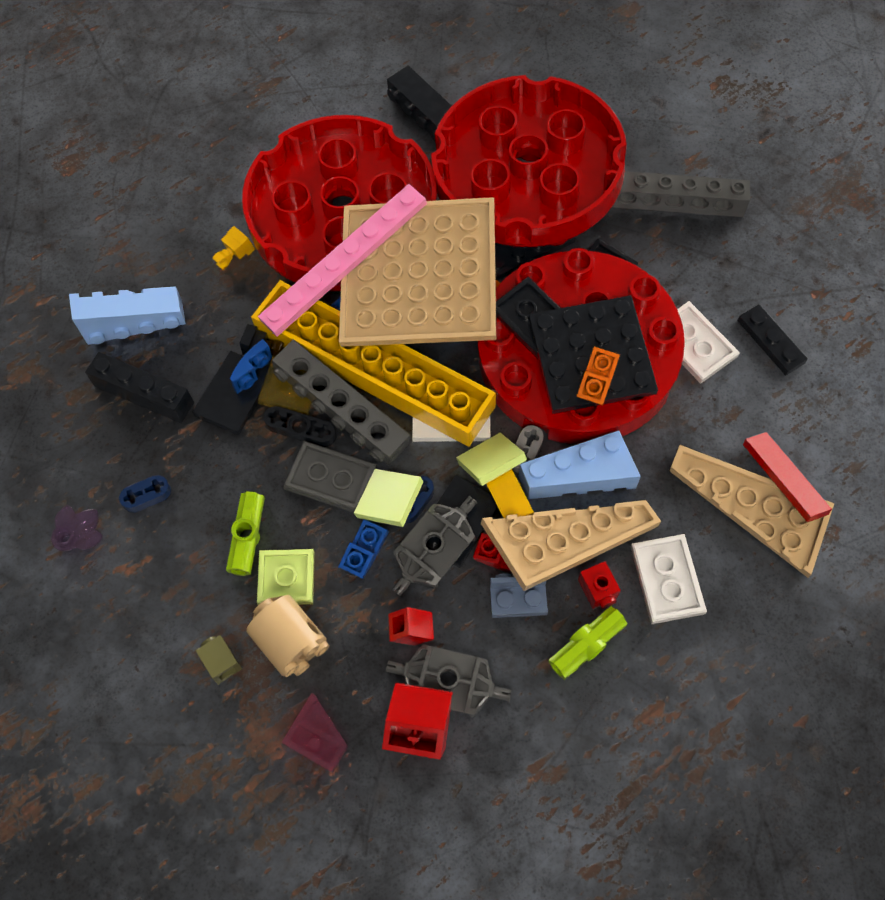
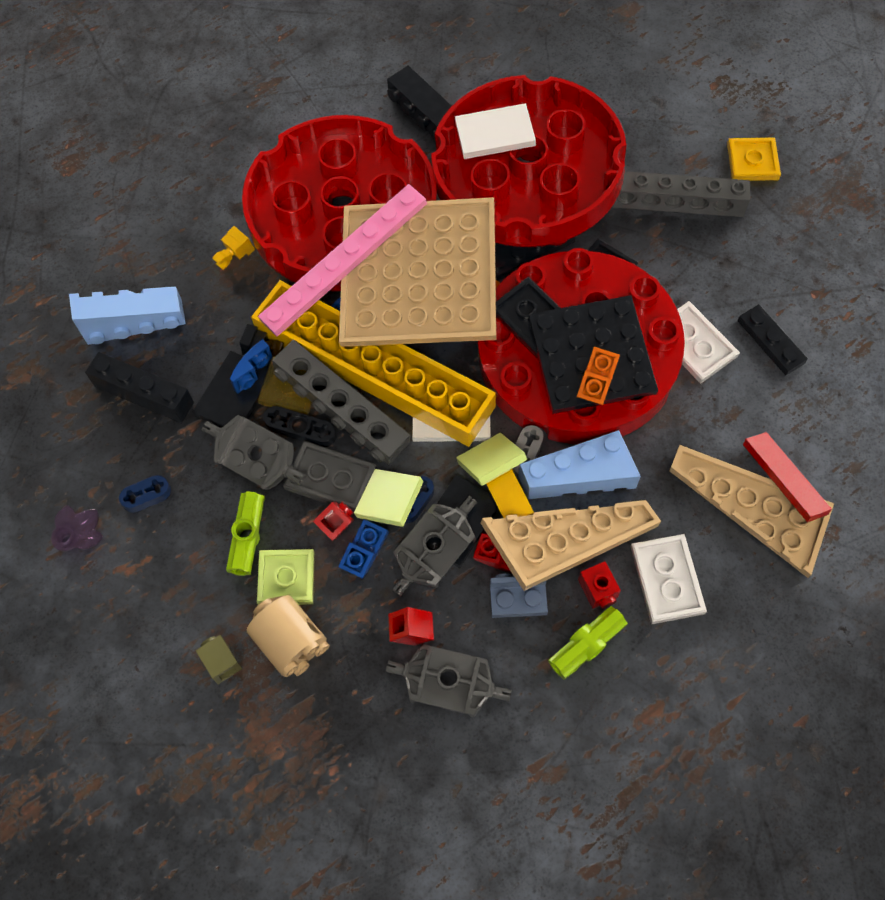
(234, 449): none -> dark grey plate
(316, 736): clear pink wing -> none
(334, 519): none -> red brick
(417, 721): red slope -> none
(495, 131): none -> white tile
(753, 159): none -> yellow tile

